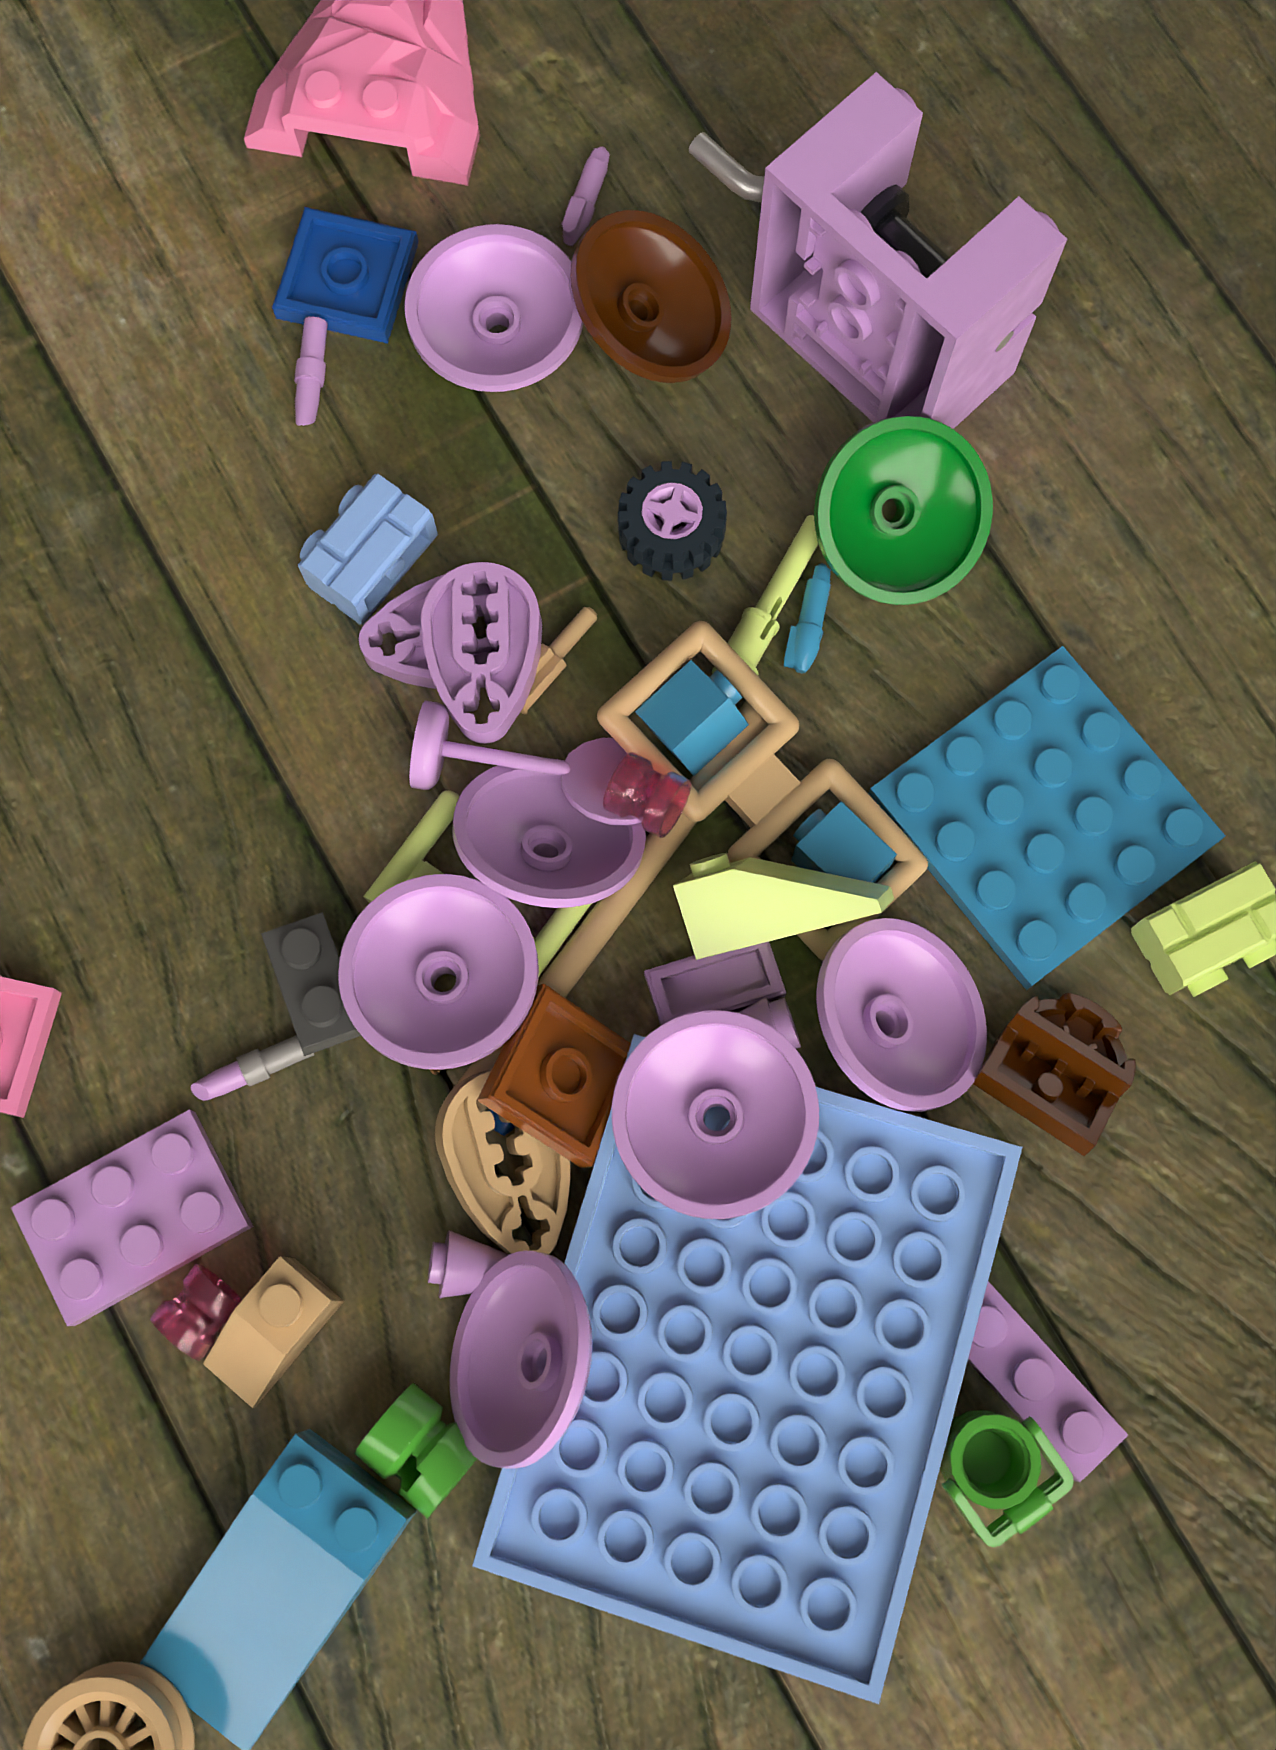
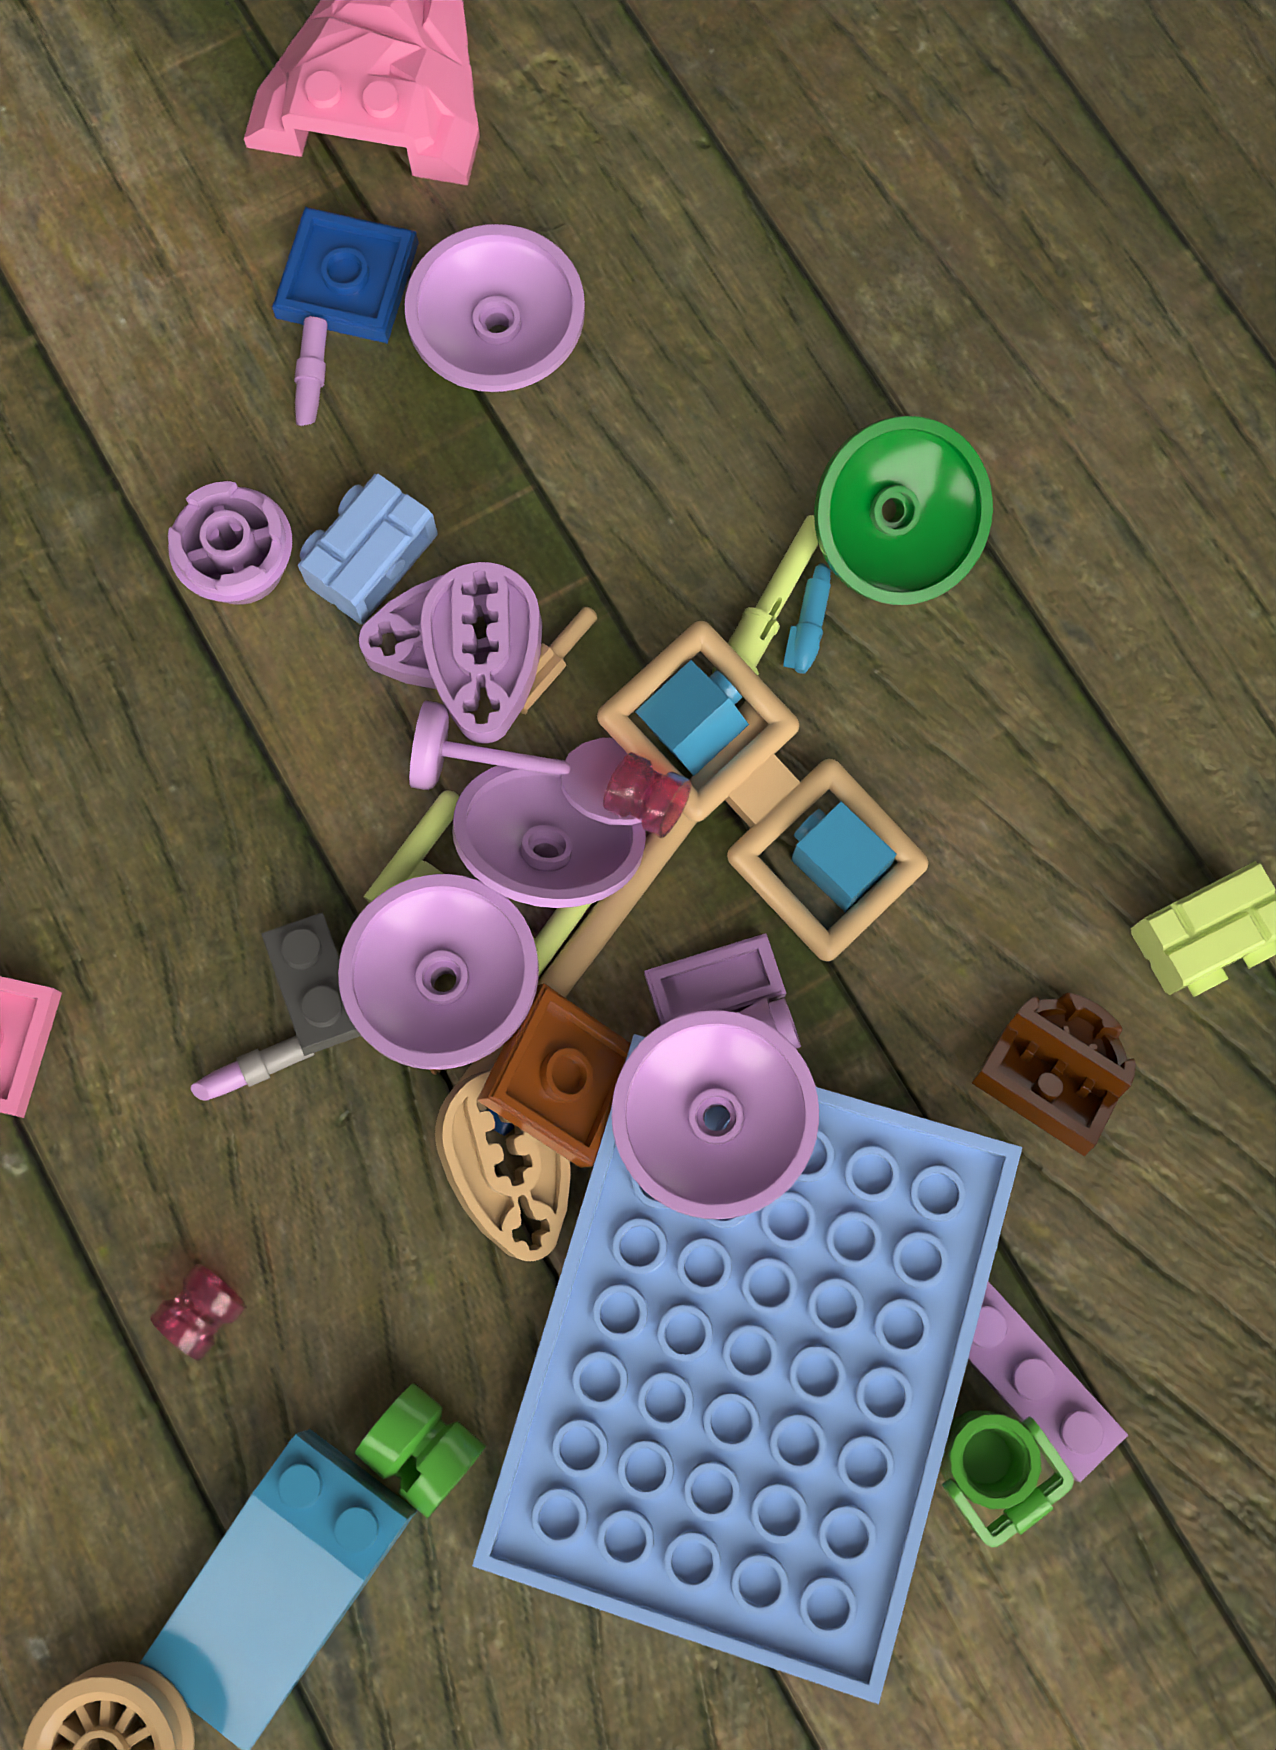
(131, 1218): lavender plate -> none
(230, 543): none -> lavender cone
(271, 1329): tan slope -> none
(460, 1264): lavender cone -> none
(520, 1360): lavender dish -> none
(582, 202): lavender piece -> none
(650, 296): reddish brown dish -> none
(671, 499): black wheel -> none
(763, 901): yellowish green slope -> none
(866, 288): lavender piece -> none
(901, 1015): lavender dish -> none
(1046, 816): dark azure plate -> none

